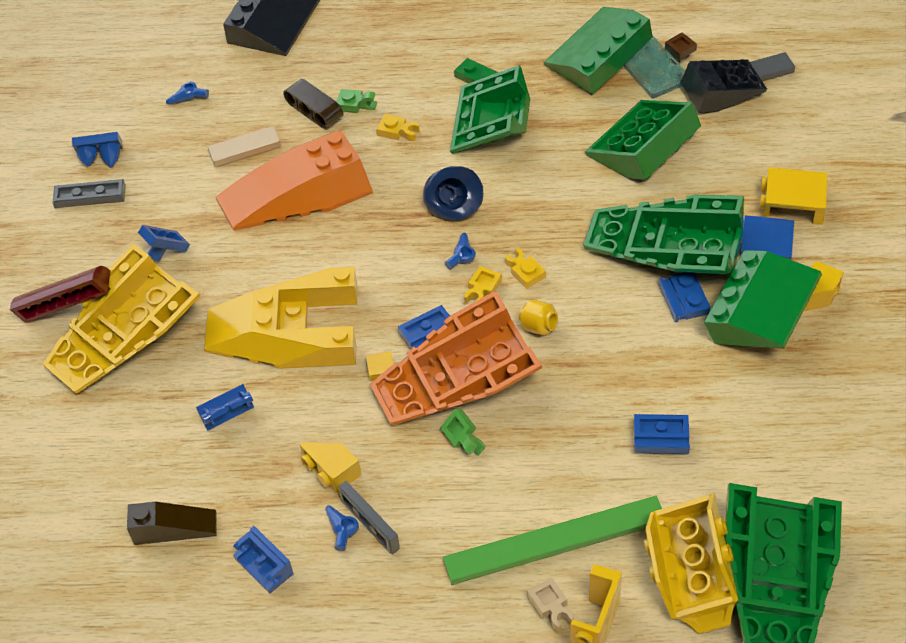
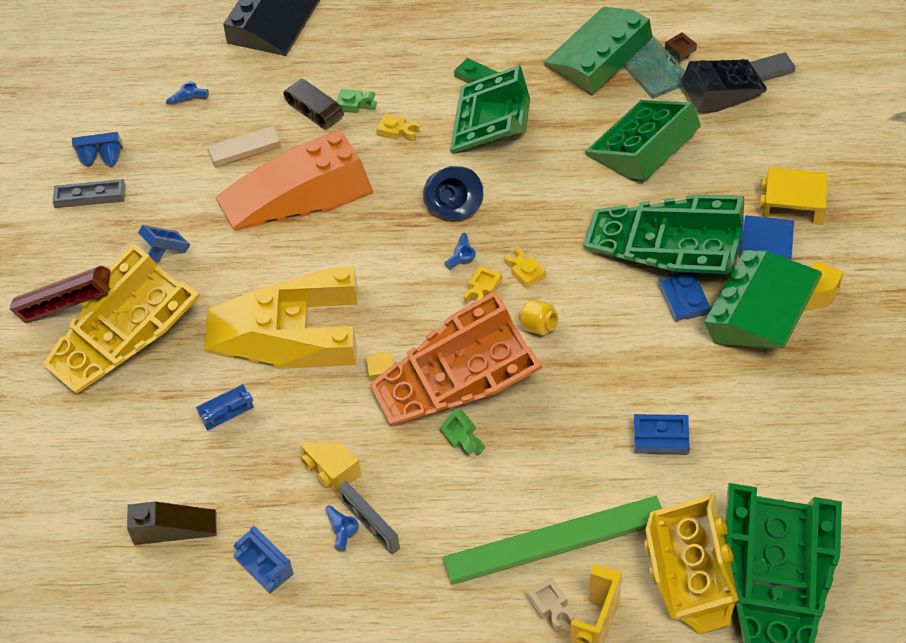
(416, 330): blue plate -> none

